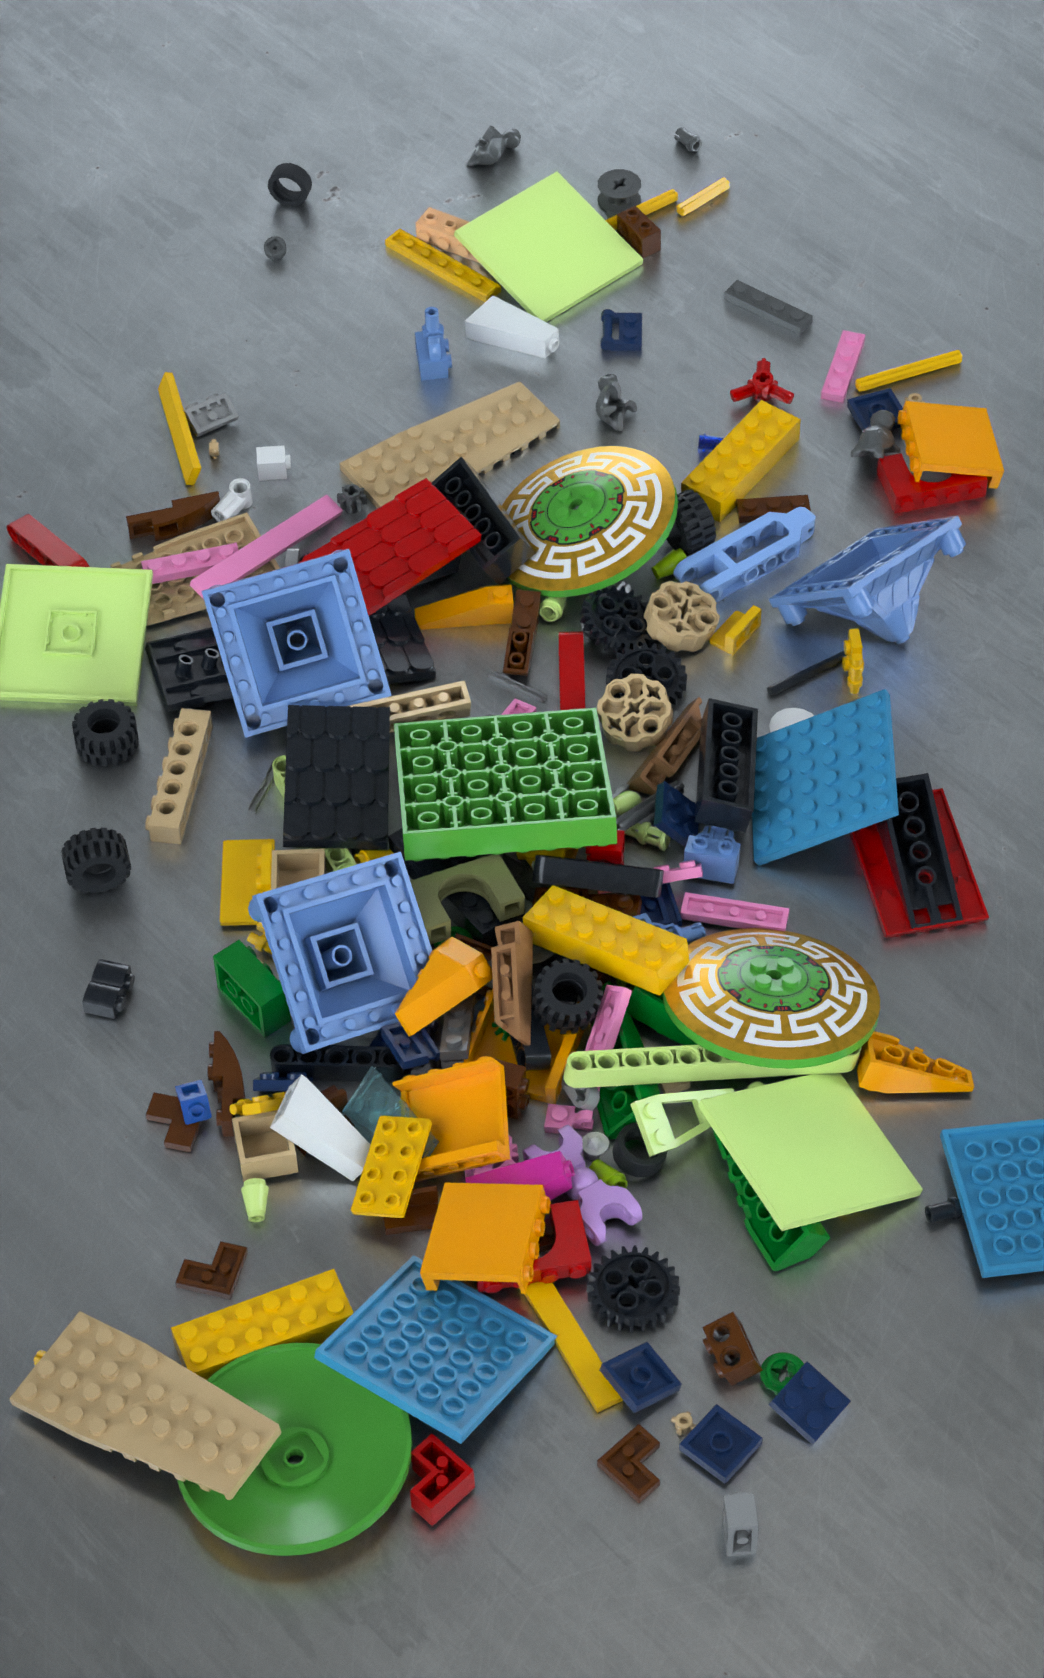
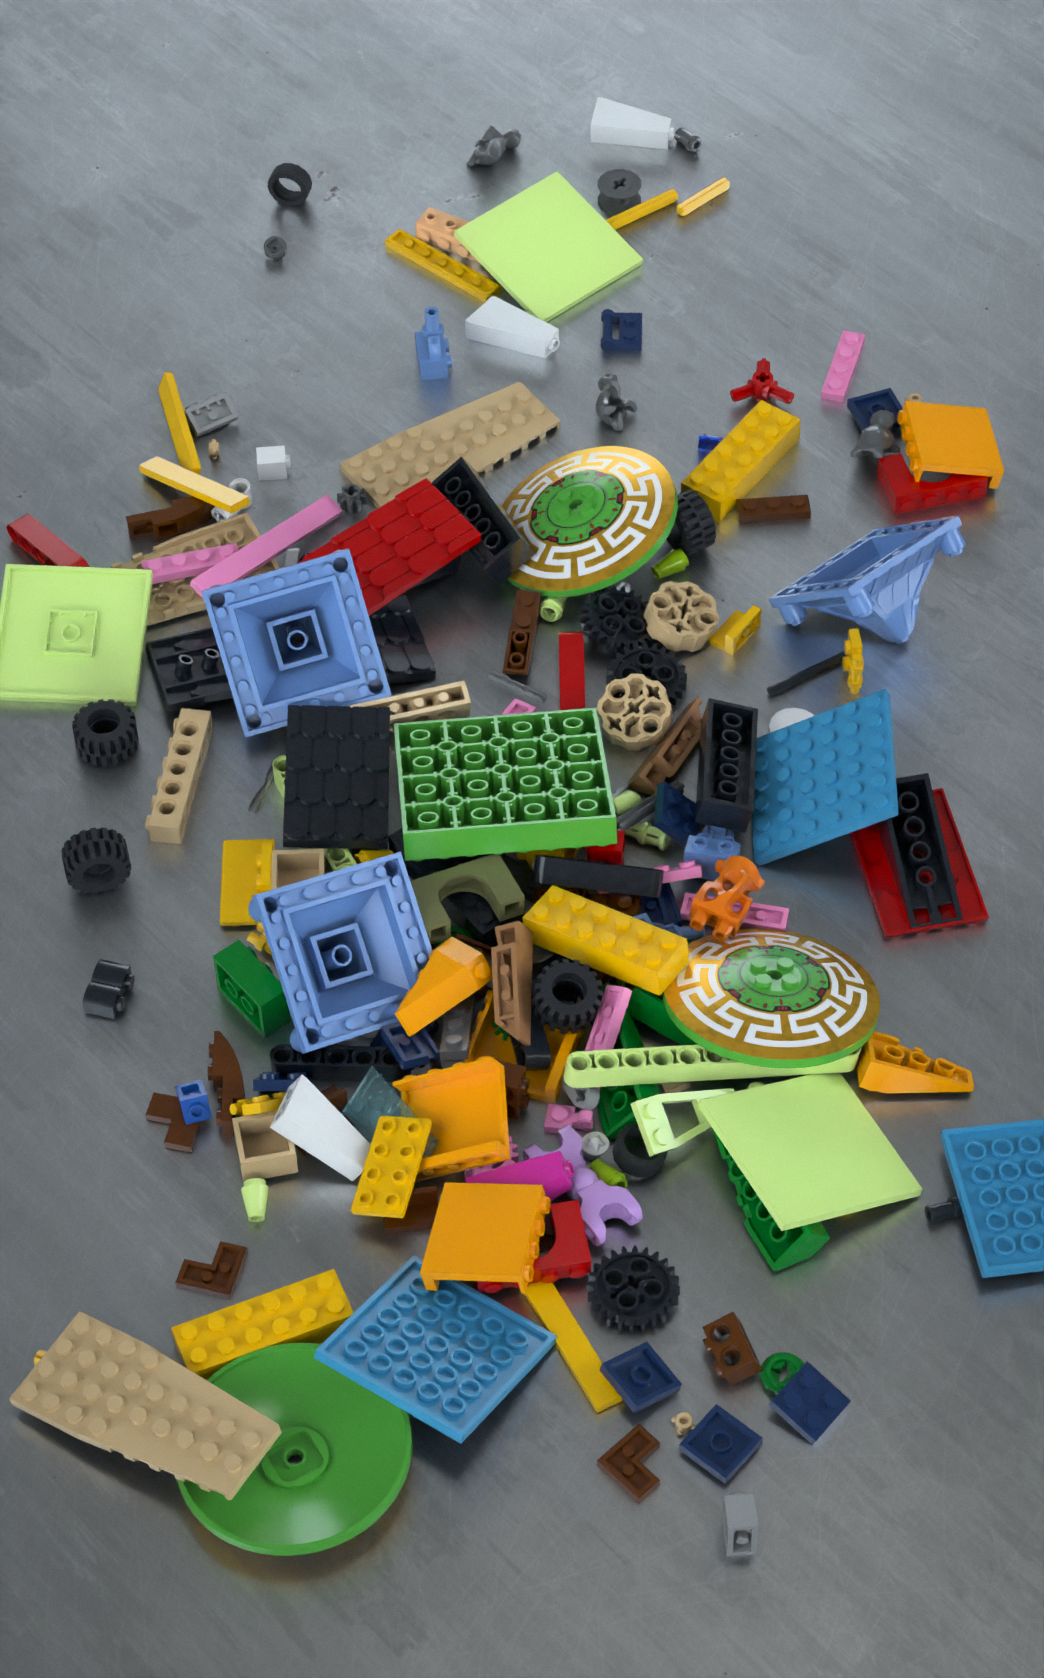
(194, 484): none -> yellow tile
(443, 1482): red brick -> none
(472, 608): light orange wedge -> none
(629, 126): none -> white slope
(639, 231): reddish brown brick -> none
(733, 576): light blue piece -> none
(736, 881): none -> orange hips
(768, 307): dark grey plate -> none
(908, 370): yellow axle -> none

